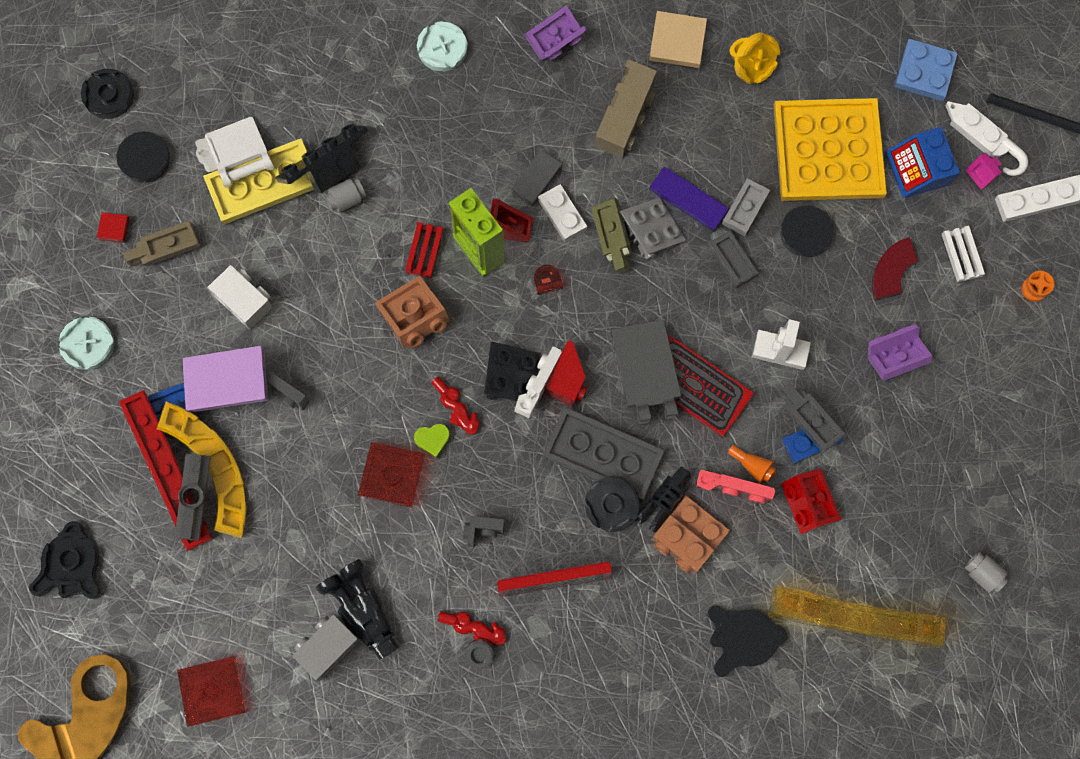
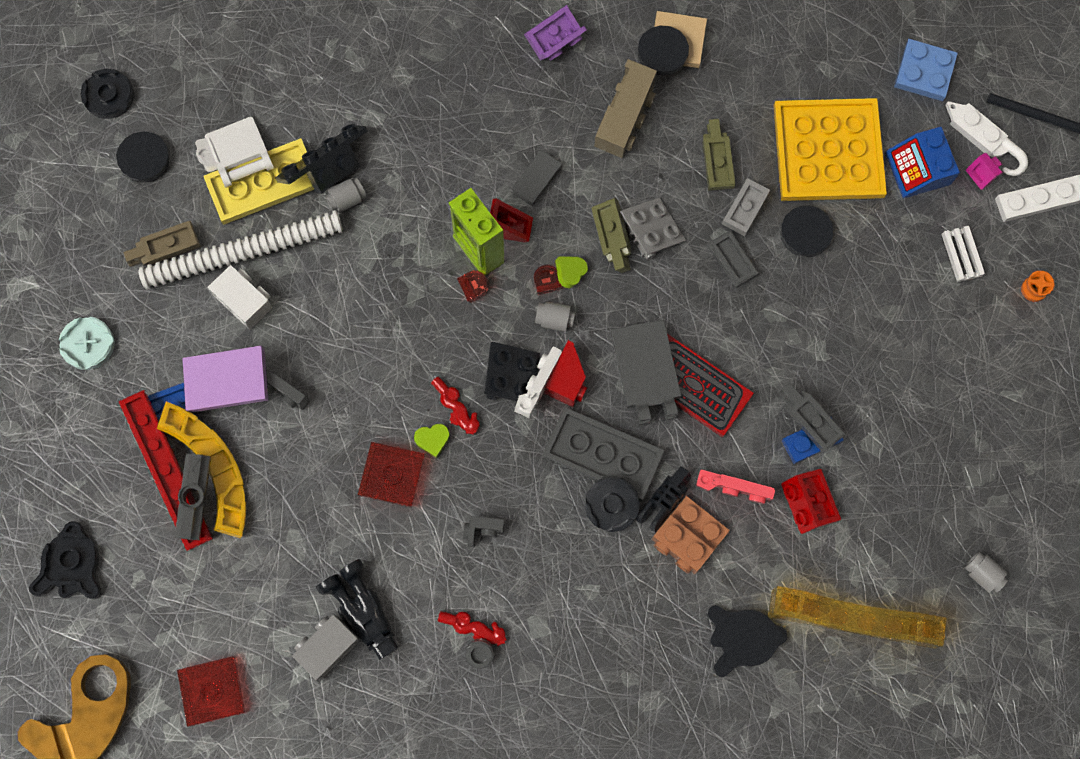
(113, 227): red tile -> none
(239, 250): none -> white piece
(413, 312): nougat plate -> none
(429, 229): red tile -> none
(442, 46): light aqua tile -> none
(474, 285): none -> clear red tile
(554, 316): none -> light grey brick
(554, 579): red tile -> none
(562, 213): white plate -> none
(570, 270): none -> lime tile
(663, 50): none -> black tile
(688, 199): dark purple tile -> none
(718, 158): none -> olive hinge
(755, 57): yellow tile -> none
(759, 467): orange cone -> none
(782, 347): white bracket -> none
(890, 268): dark red tile -> none
(898, 352): medium lavender bracket -> none

